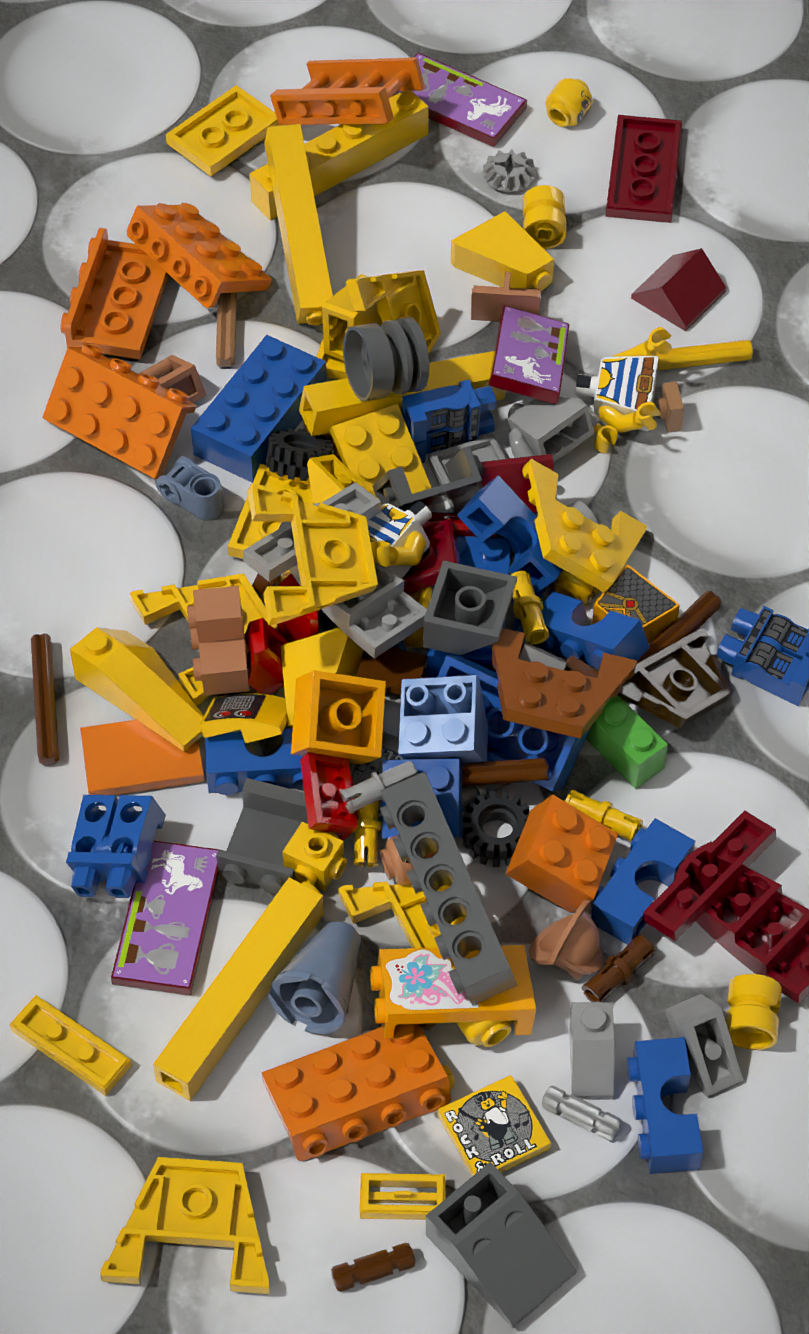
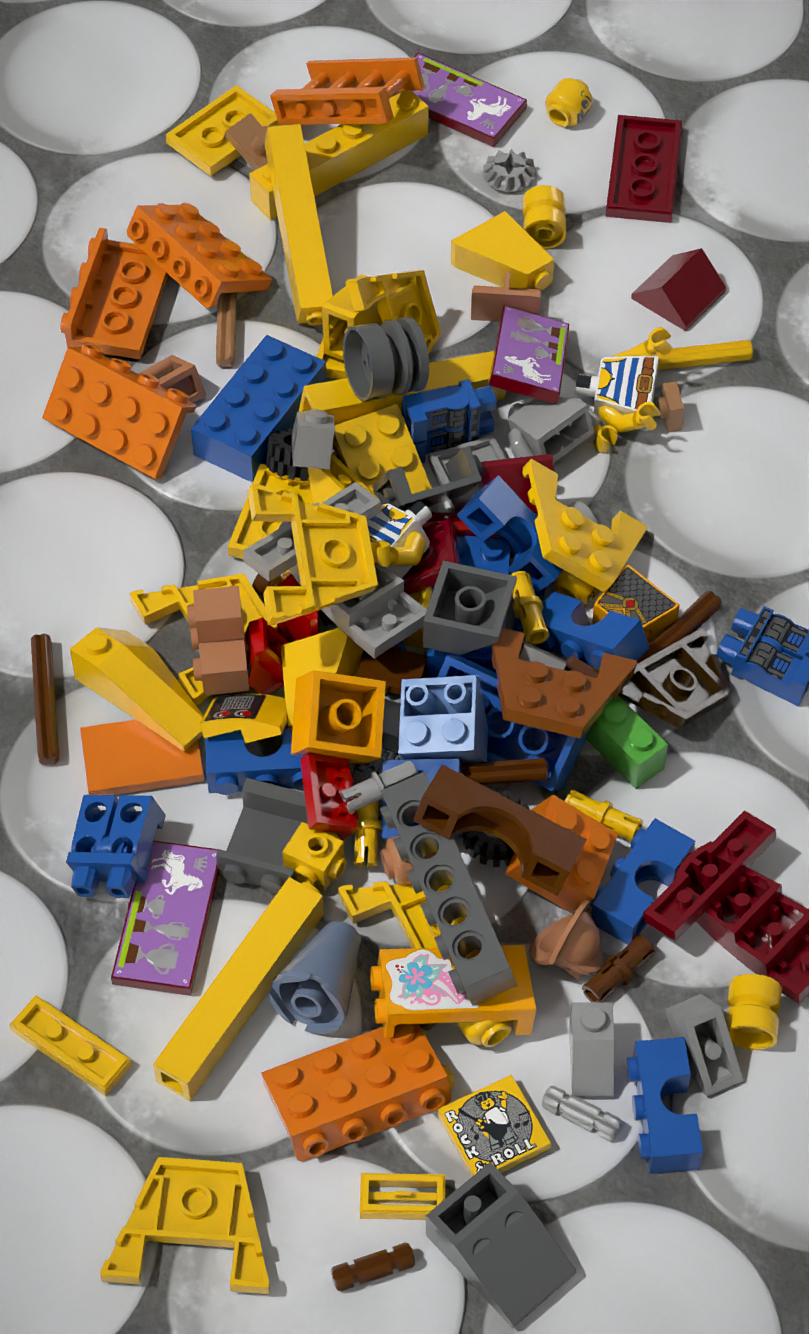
(192, 489): sand blue piece -> none
(249, 140): none -> medium nougat tile
(313, 439): none -> light grey slope
(462, 805): none -> reddish brown arch

